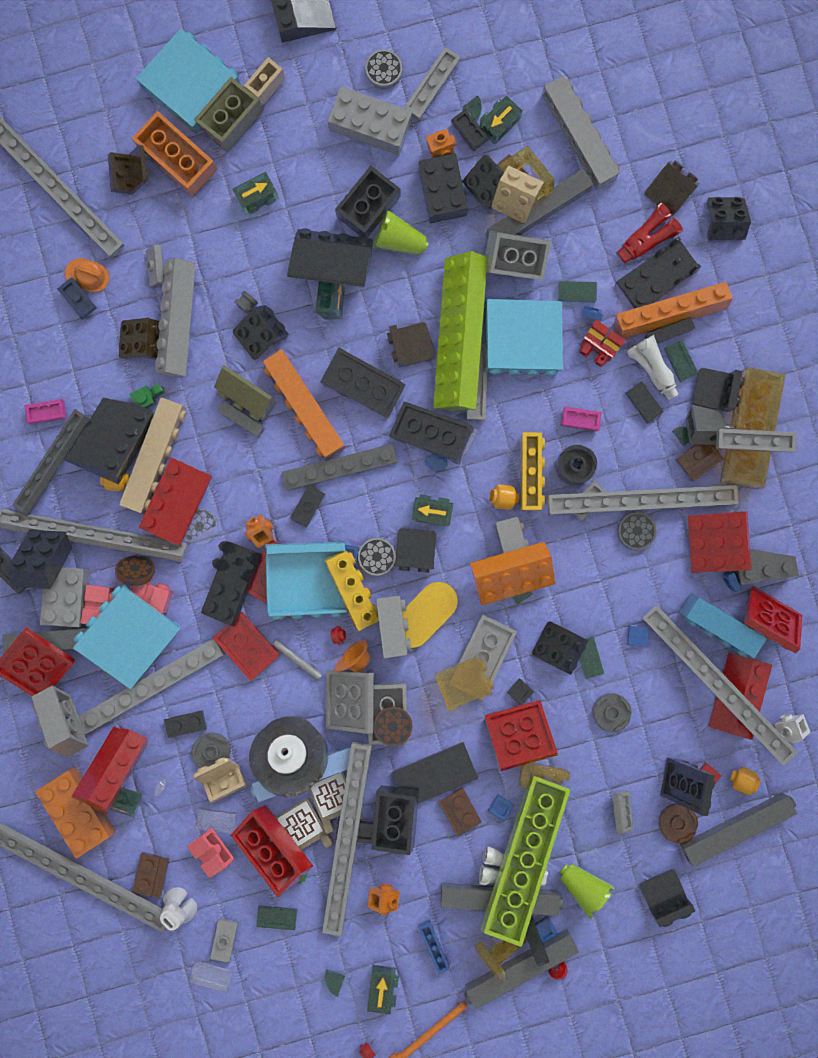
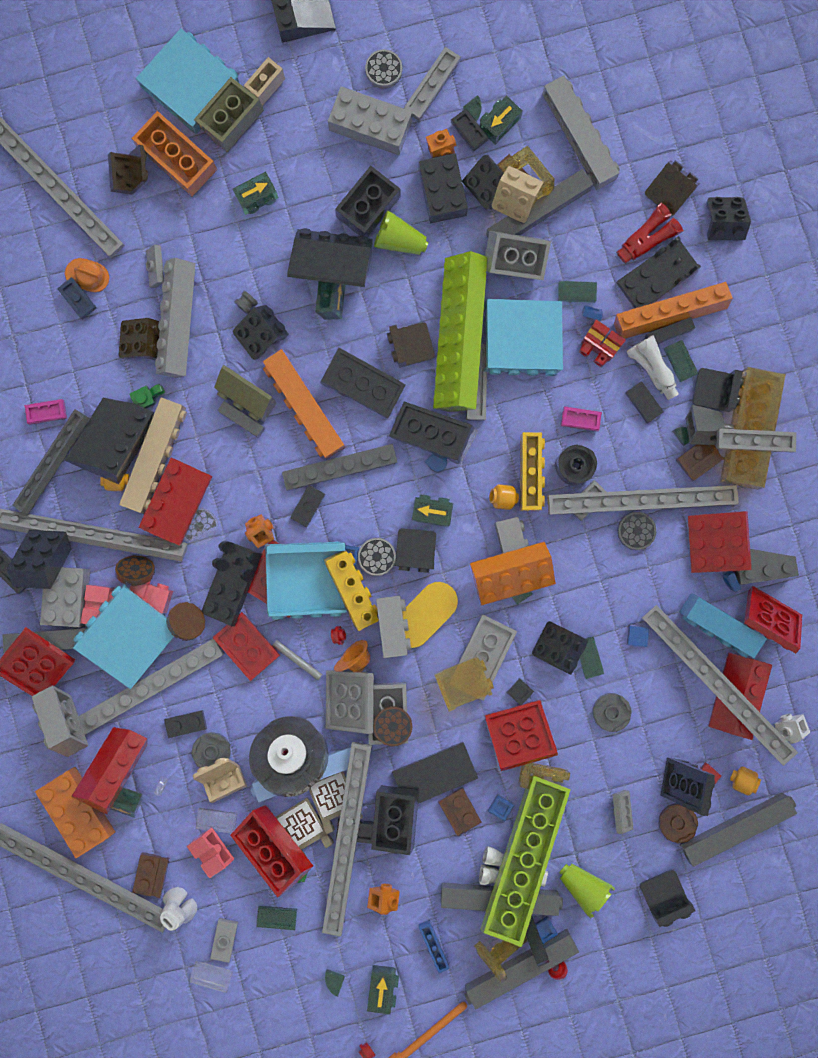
(185, 621): none -> reddish brown tile

